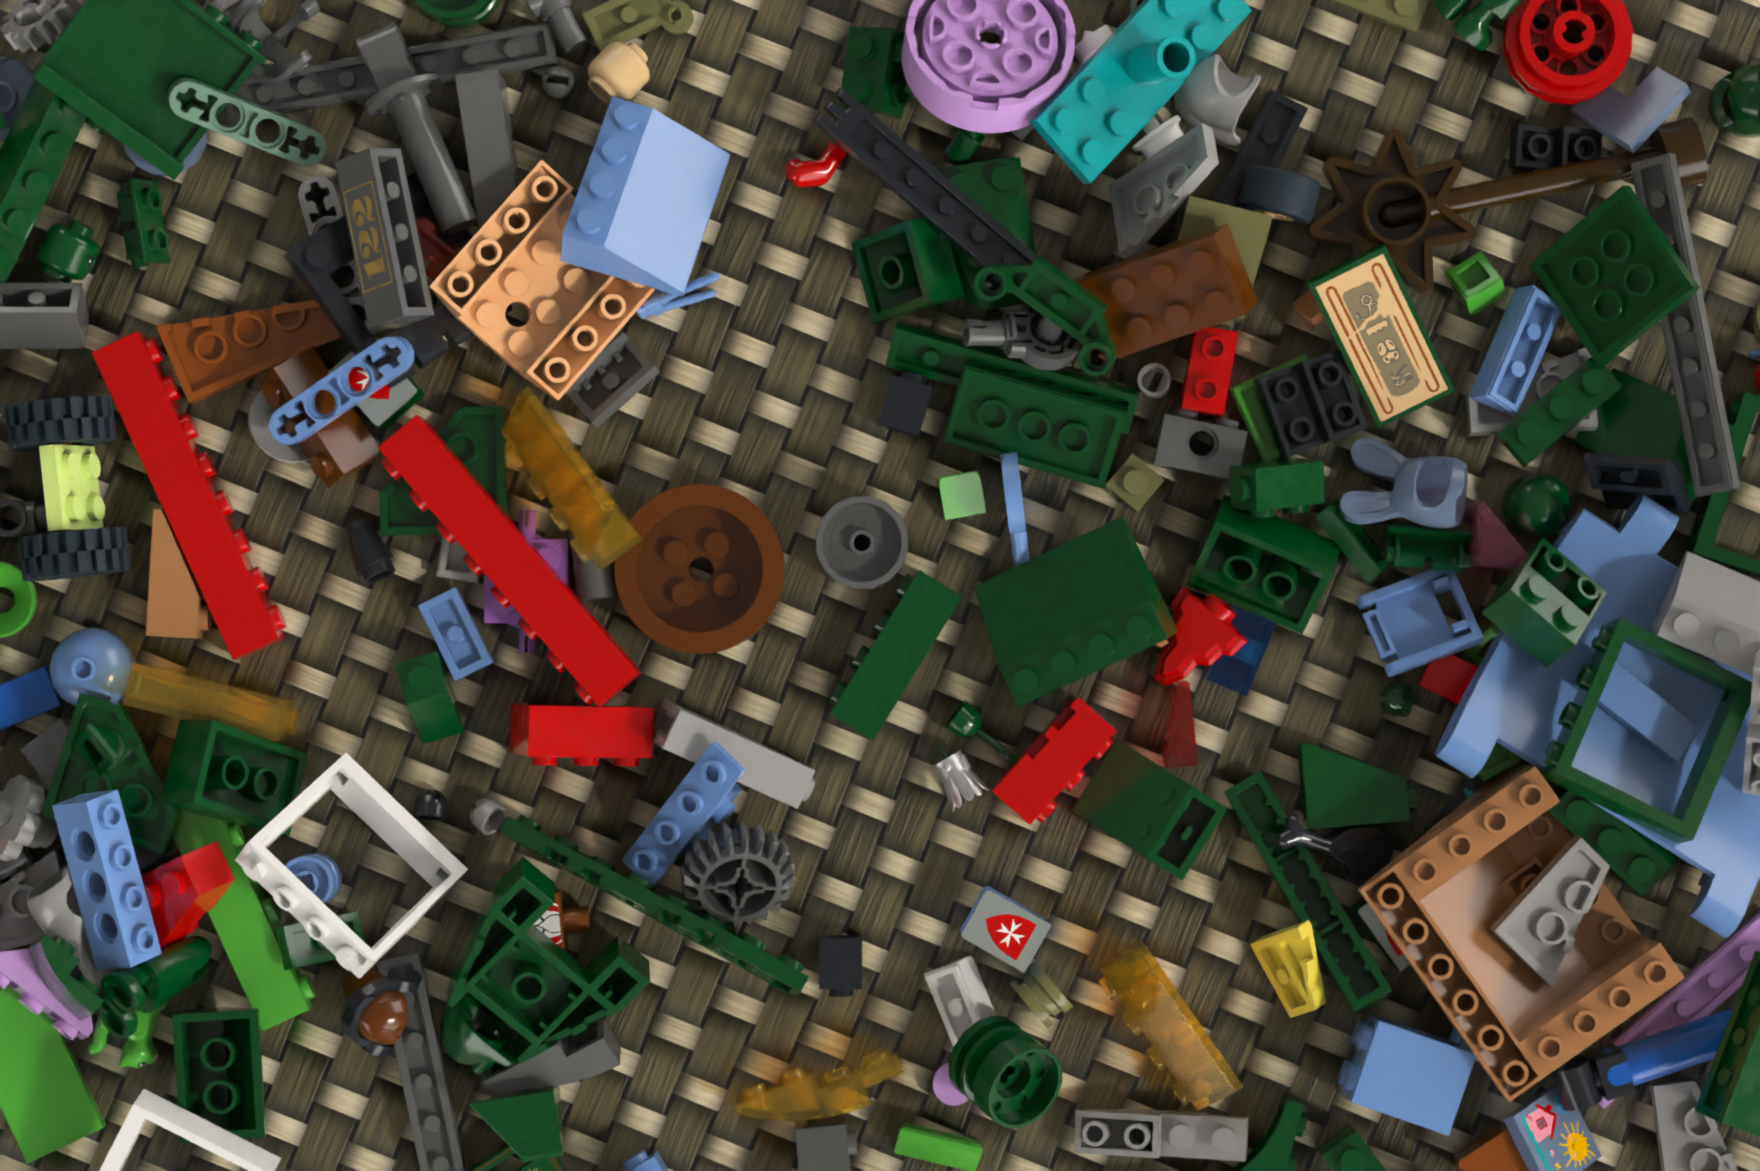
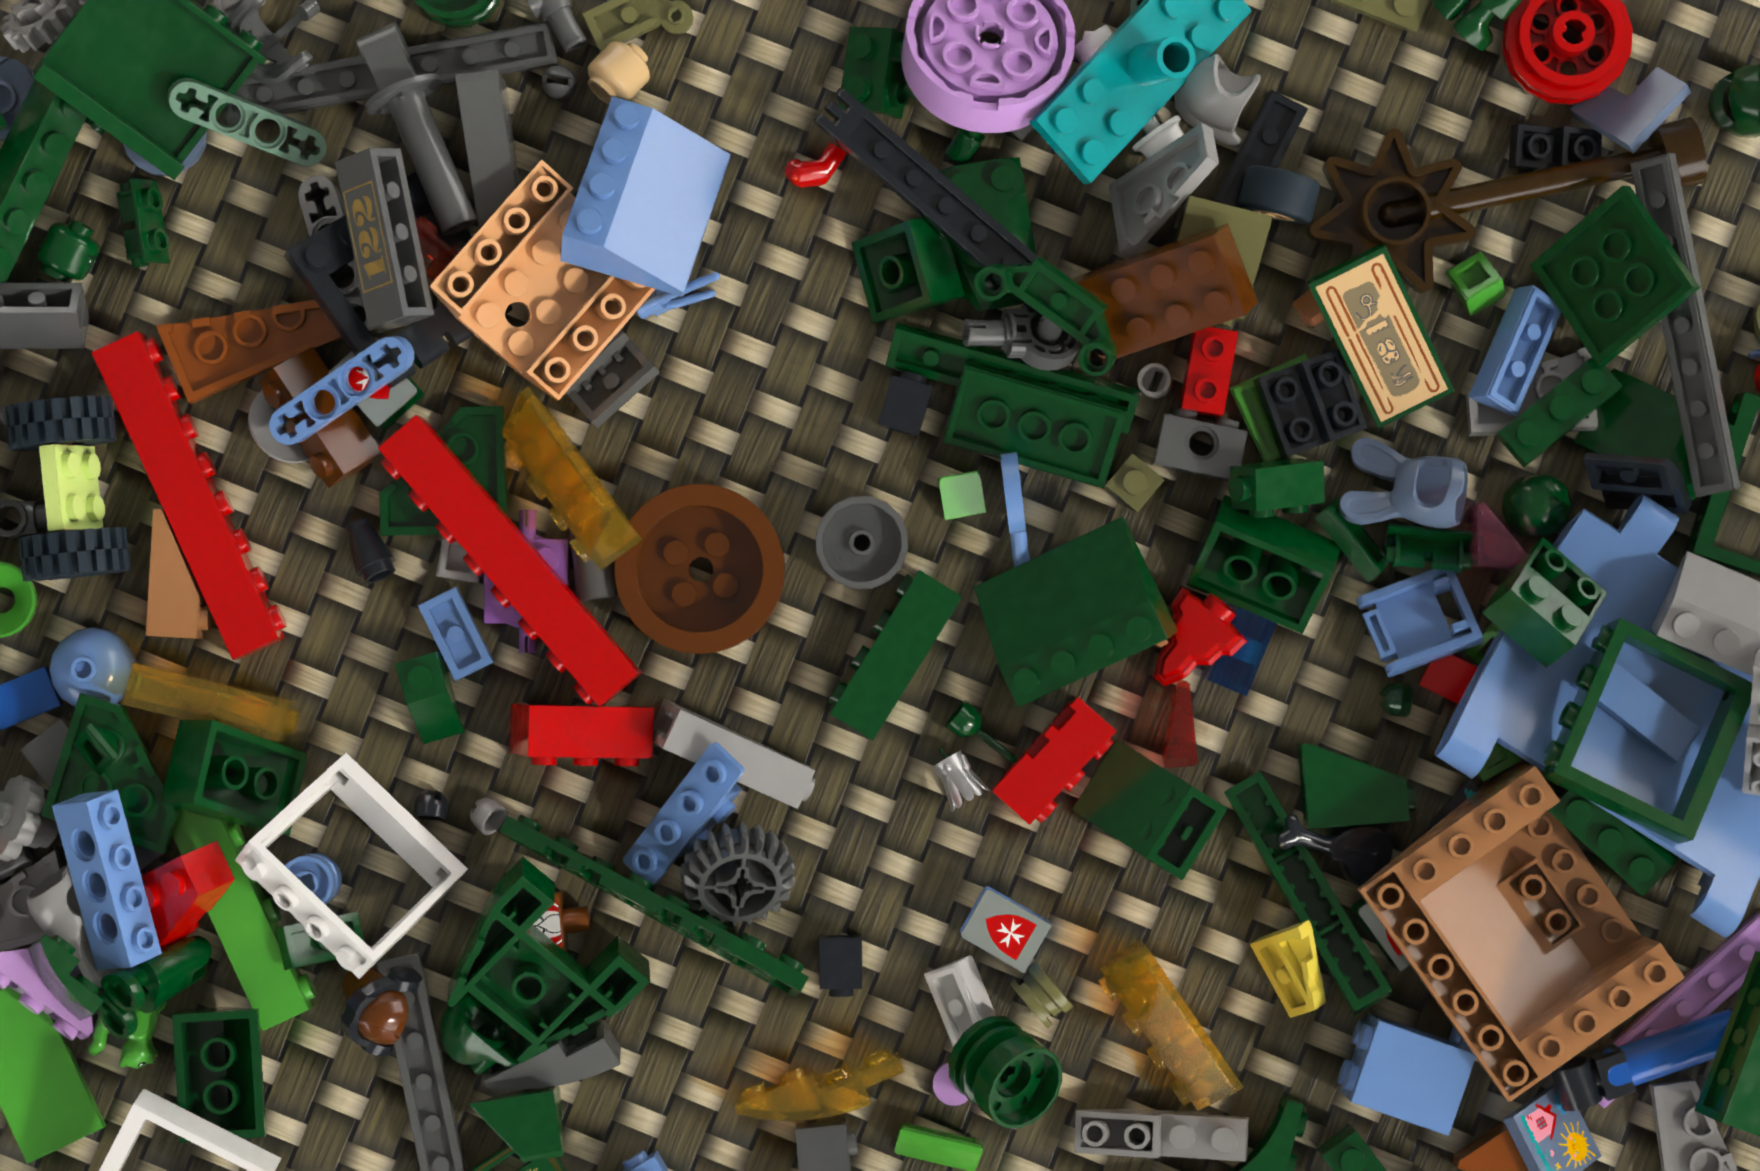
(1548, 912): light grey wing -> none

